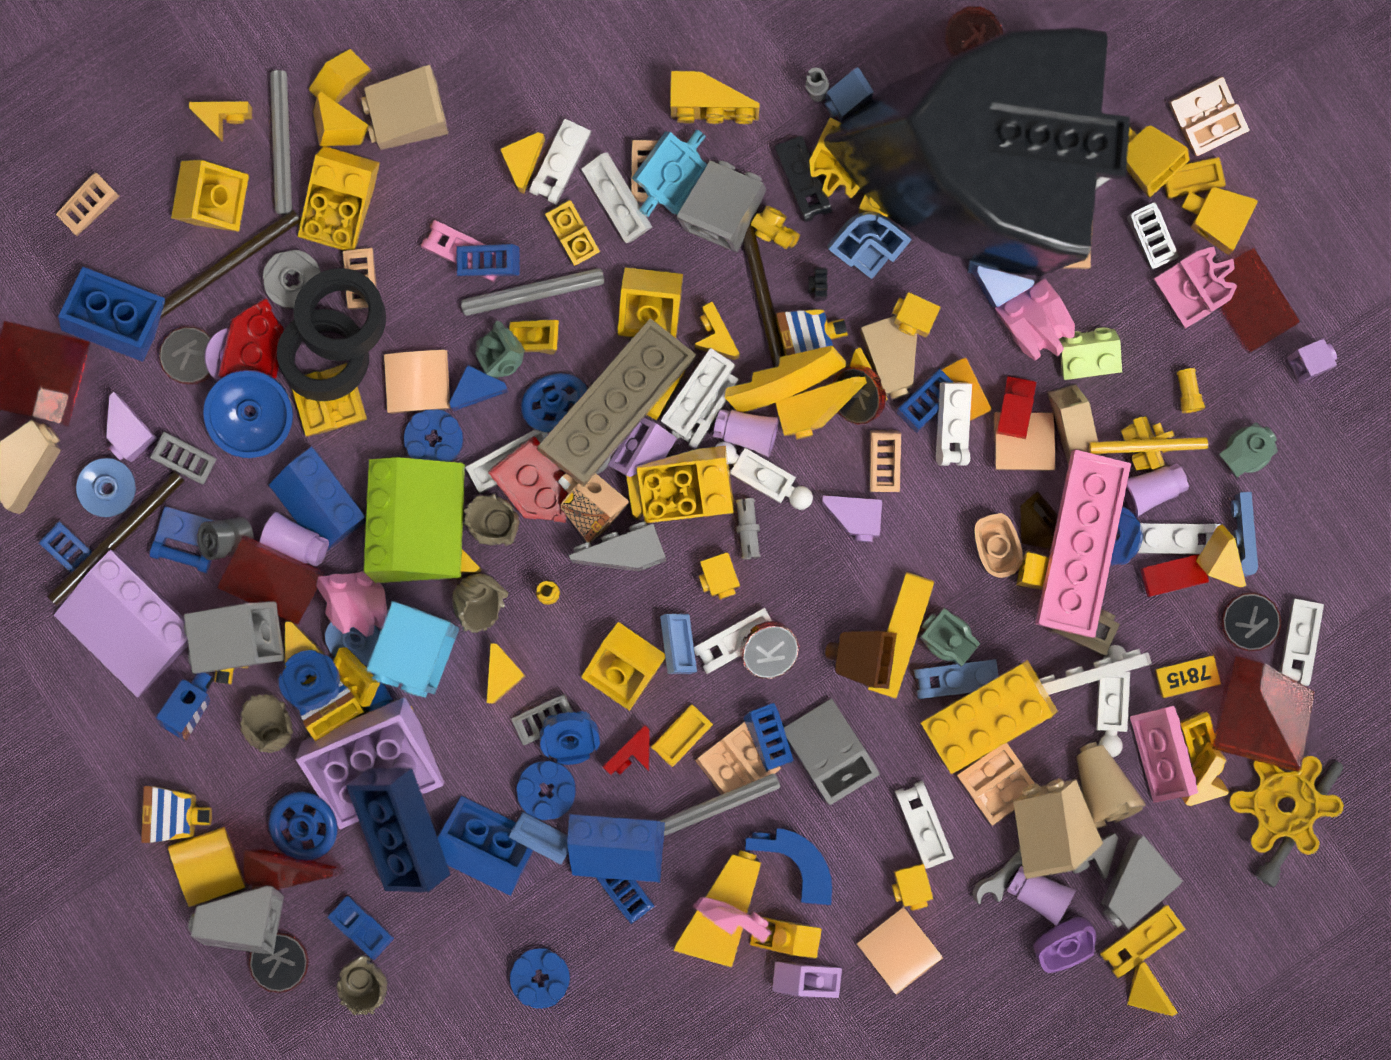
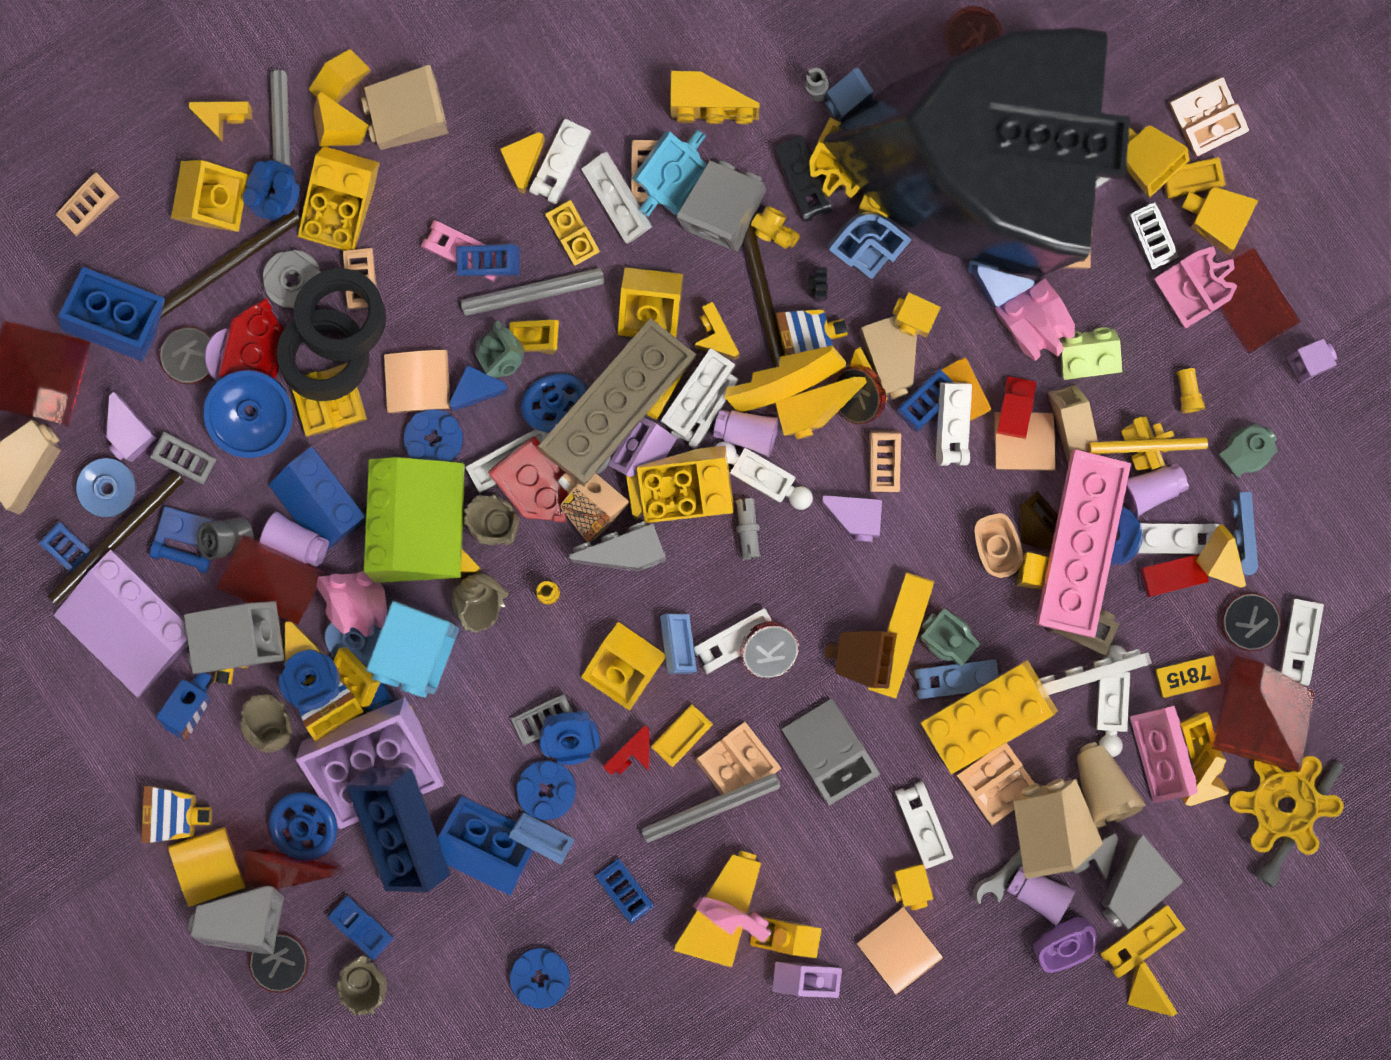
(258, 186): none -> blue plate
(502, 674): yellow slope -> none
(615, 848): blue slope -> none
(719, 576): yellow brick -> none
(775, 723): blue slope -> none
(814, 870): blue arch -> none

